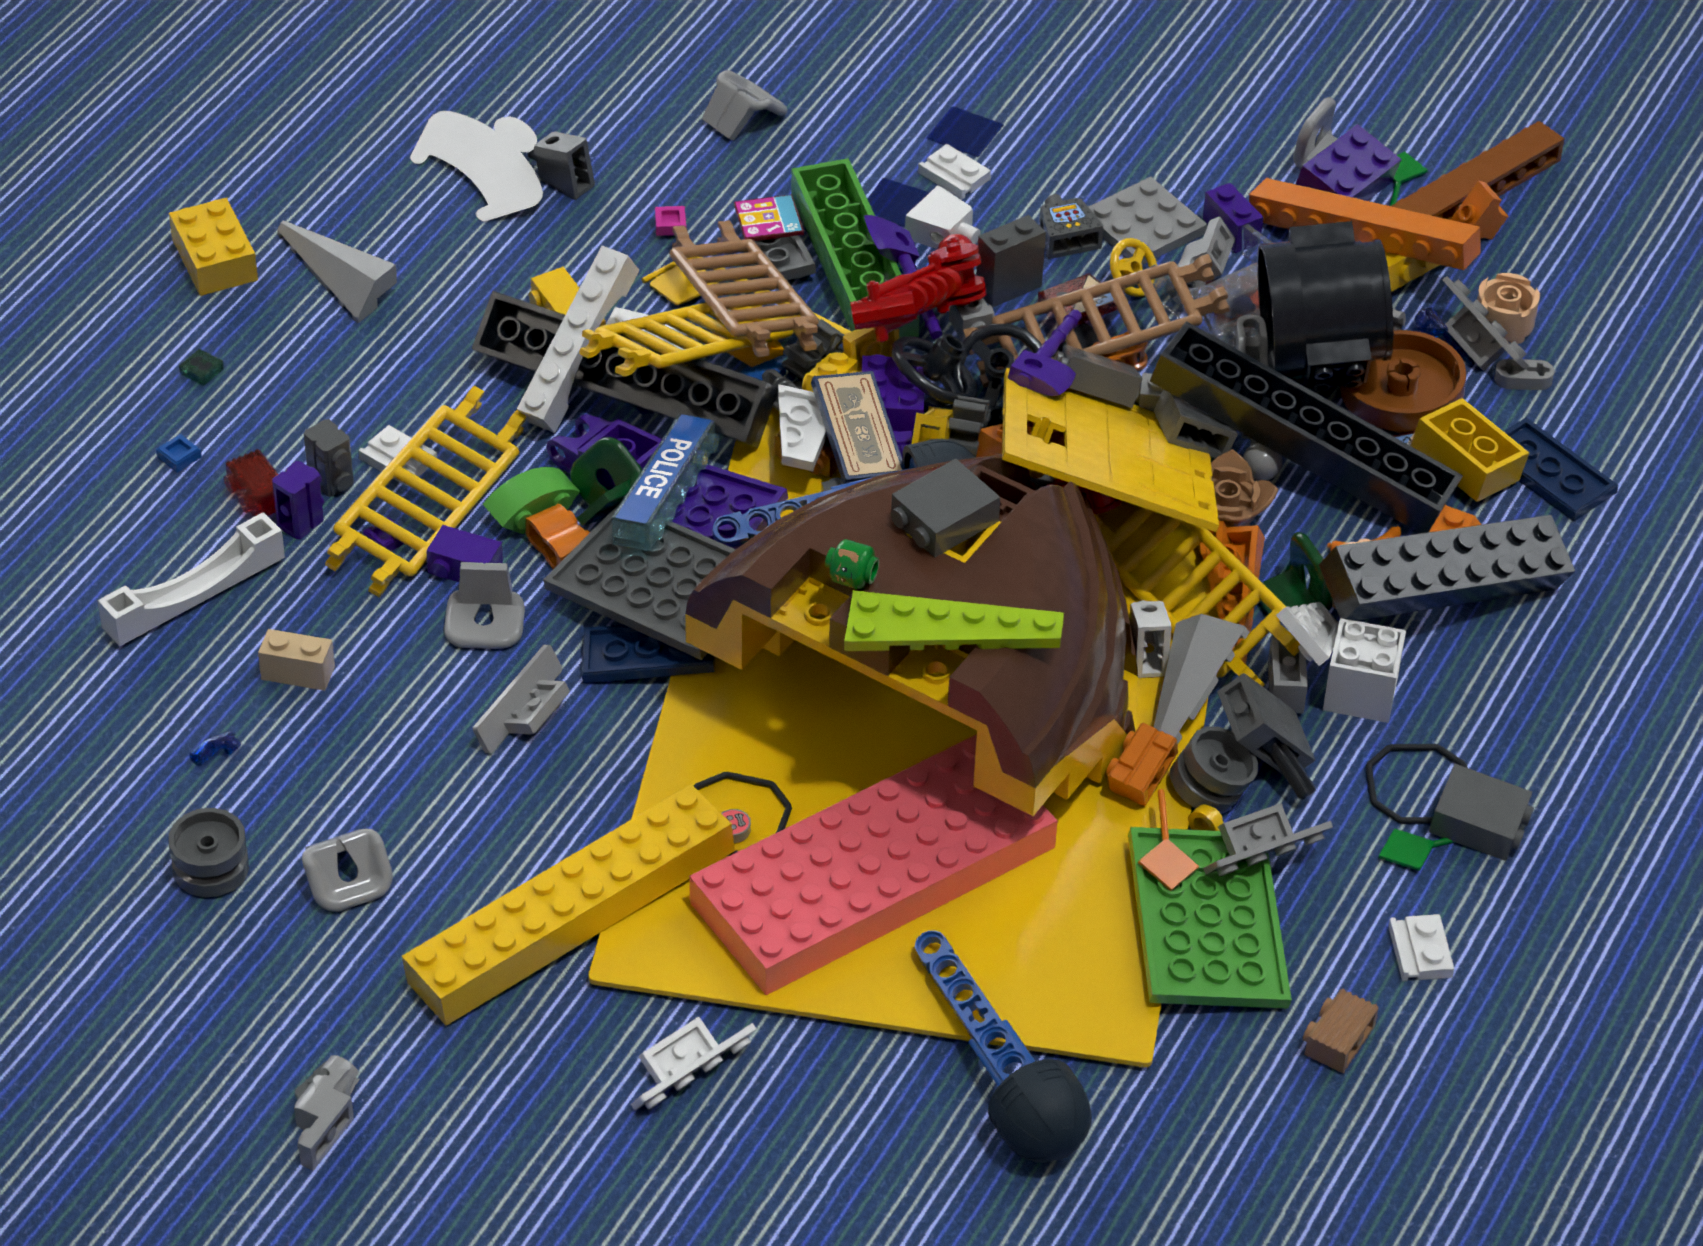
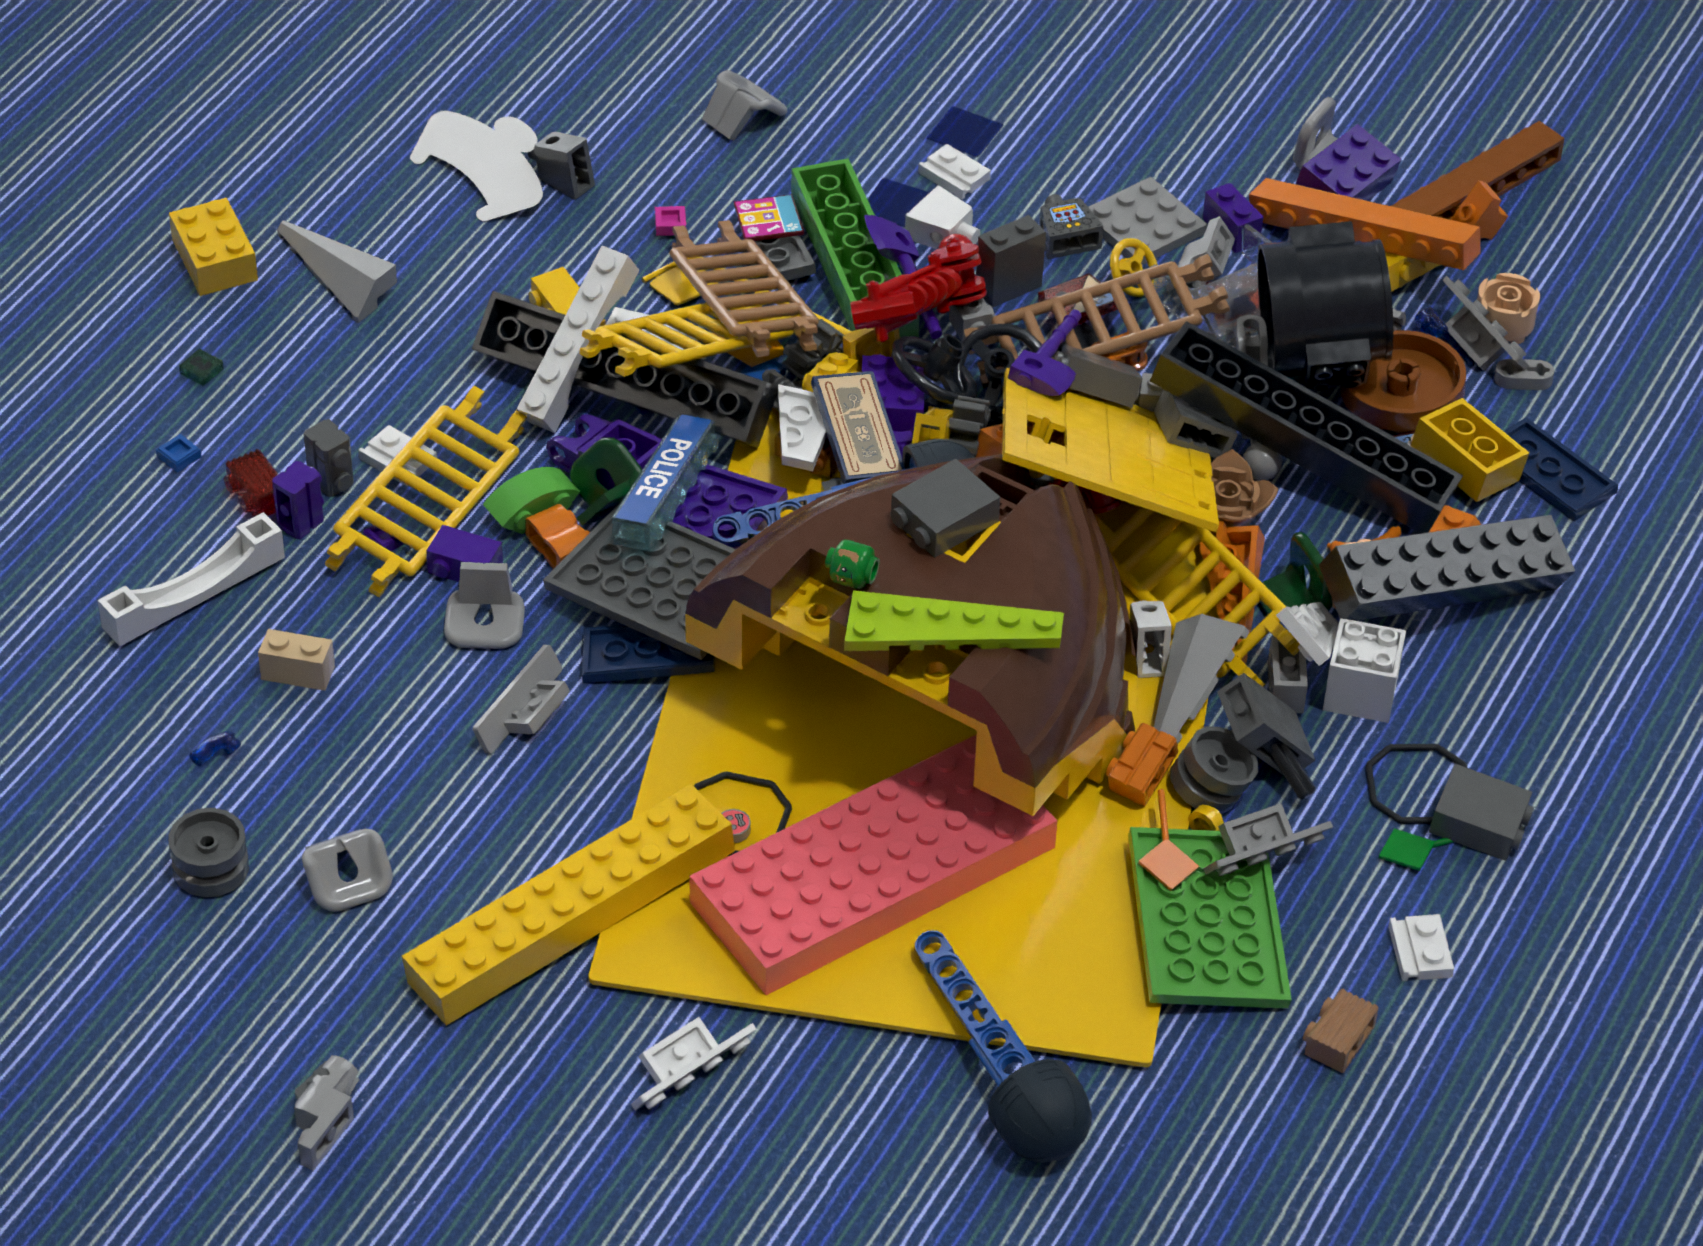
(1407, 170): green piece -> none

